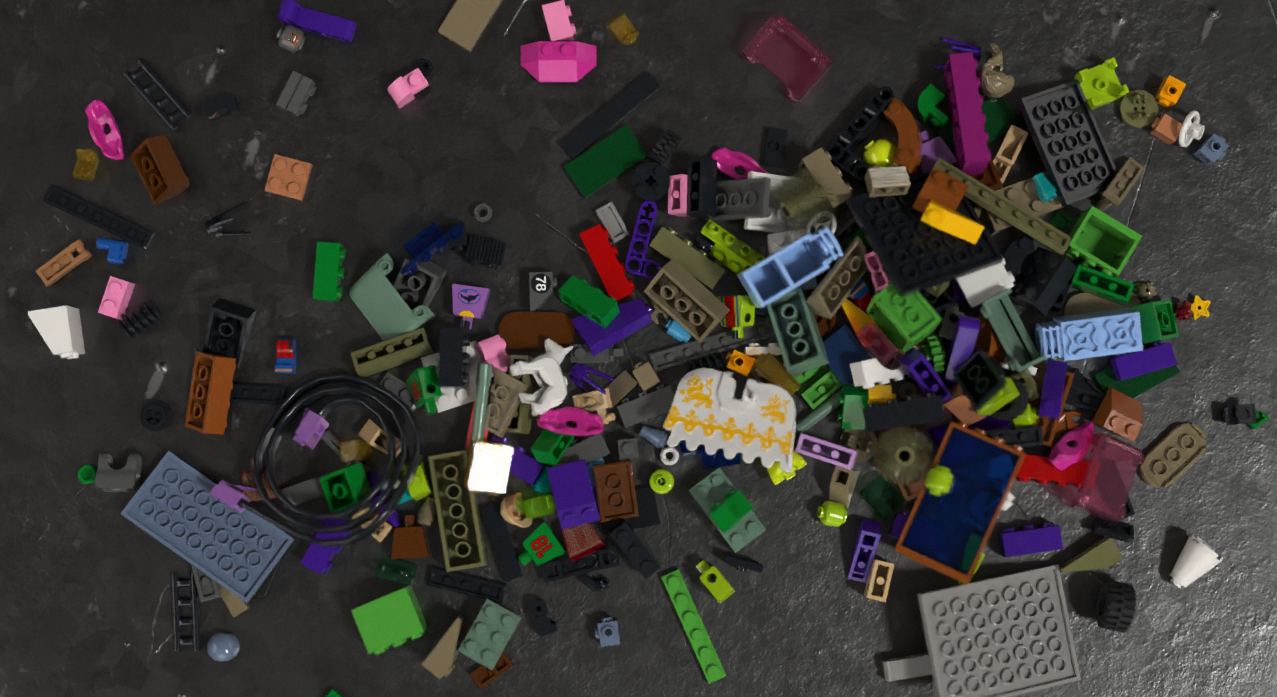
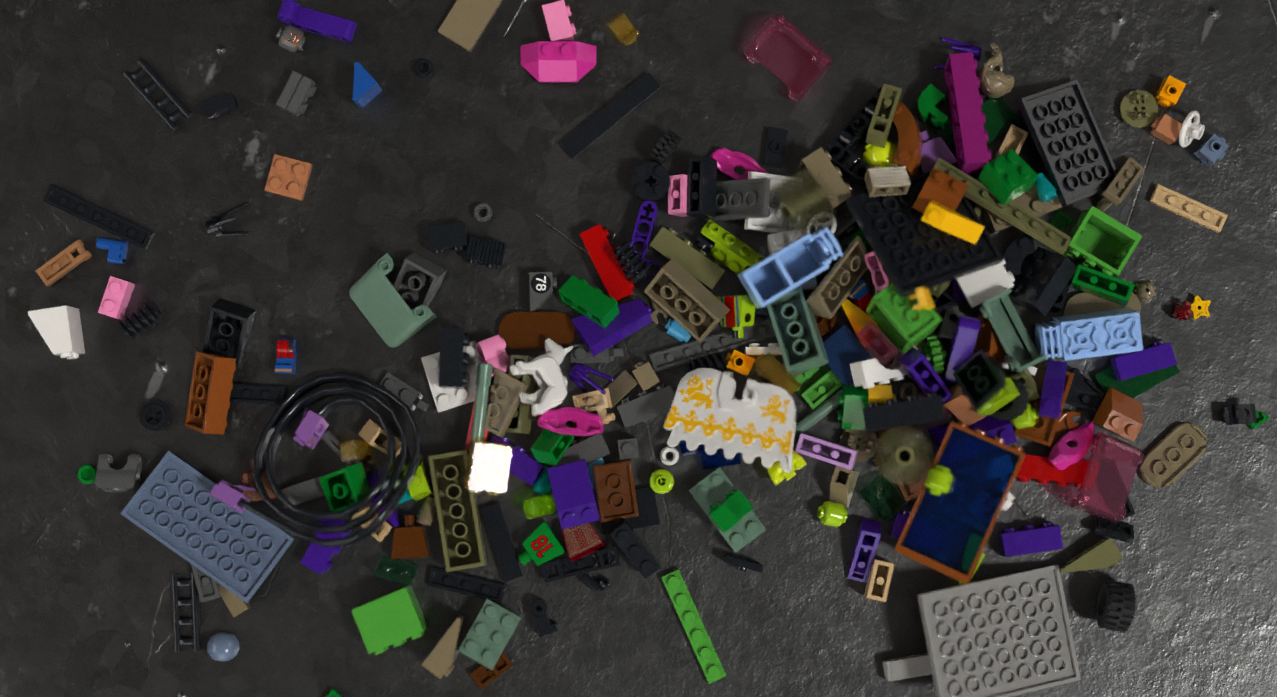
(86, 164): clear yellow bracket -> none
(98, 117): dark pink piece -> none
(159, 169): reddish brown slope -> none
(328, 272): green brick -> none
(364, 86): none -> blue slope
(392, 353): olive brick -> none
(405, 88): bright pink brick -> none
(424, 388): green torso -> none
(427, 243): clear blue bracket -> none
(469, 303): medium lavender torso -> none
(513, 511): tan piece -> none
(605, 161): dark green tile -> none
(607, 632): sand blue brick -> none
(613, 222): light grey tile -> none
(631, 260): none -> black piece
(654, 436): sand blue cone -> none
(720, 588): lime torso -> none
(883, 115): none -> olive slope
(924, 298): none -> yellow tile
(1007, 177): none -> green brick
(1019, 436): black tile -> none
(1101, 84): lime panel -> none
(1157, 321): green slope -> none
(1188, 208): none -> tan tile
(1194, 561): white cone -> none

